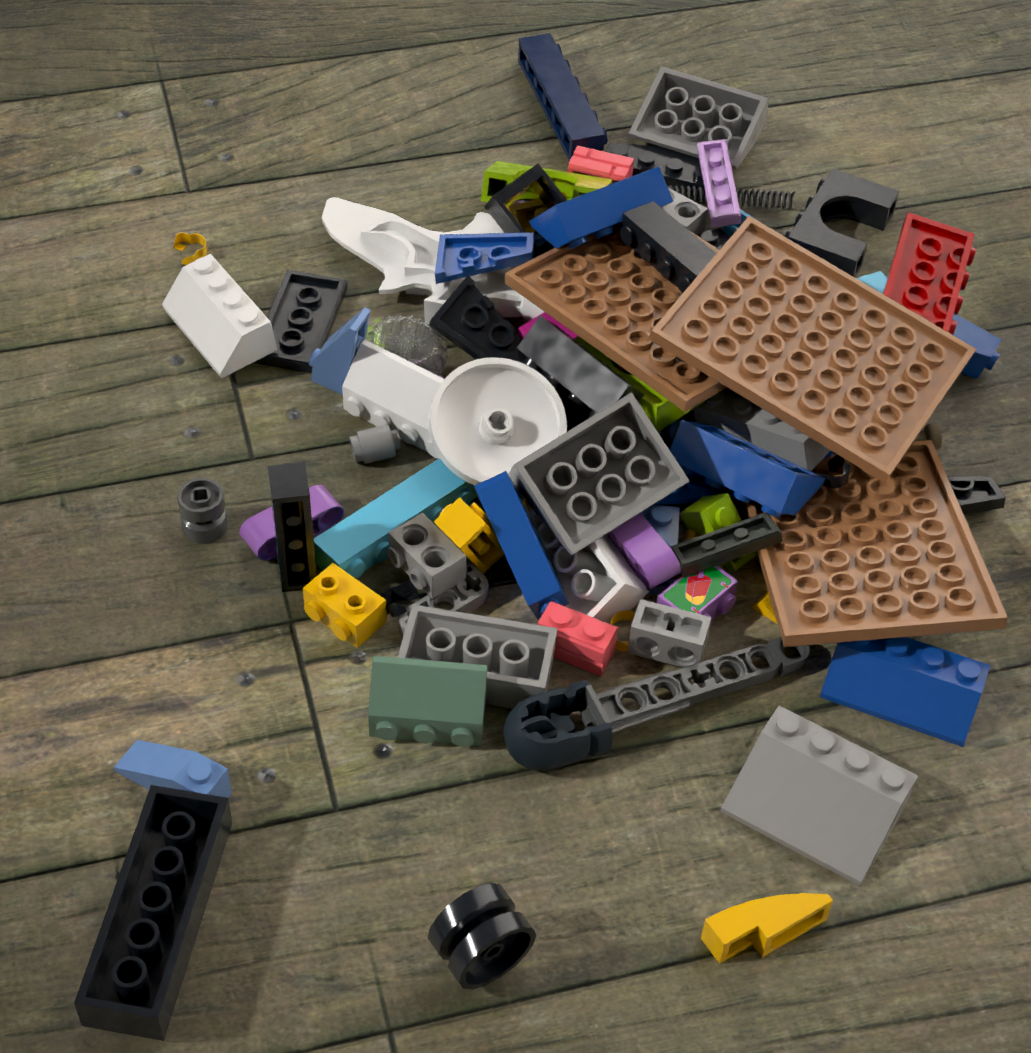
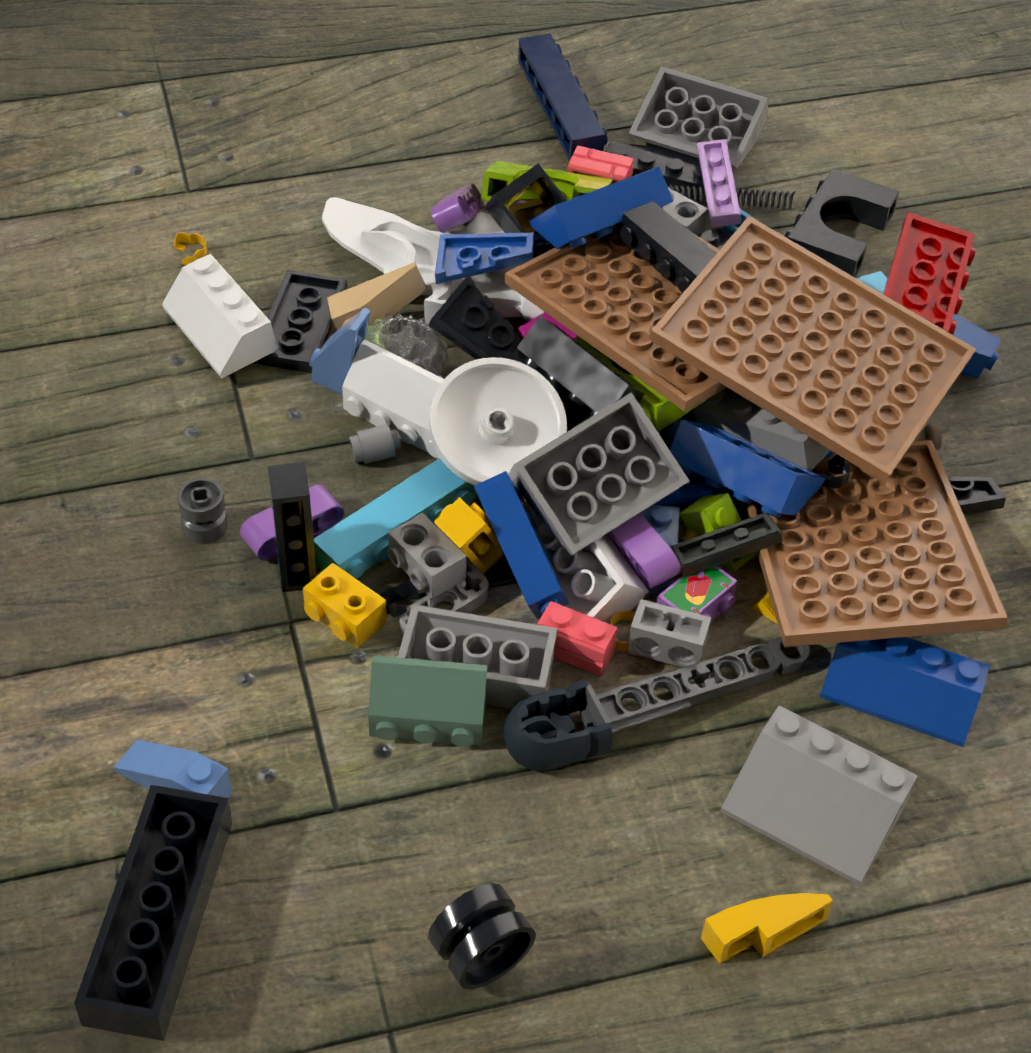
(381, 295): none -> tan slope
(457, 208): none -> medium lavender beam

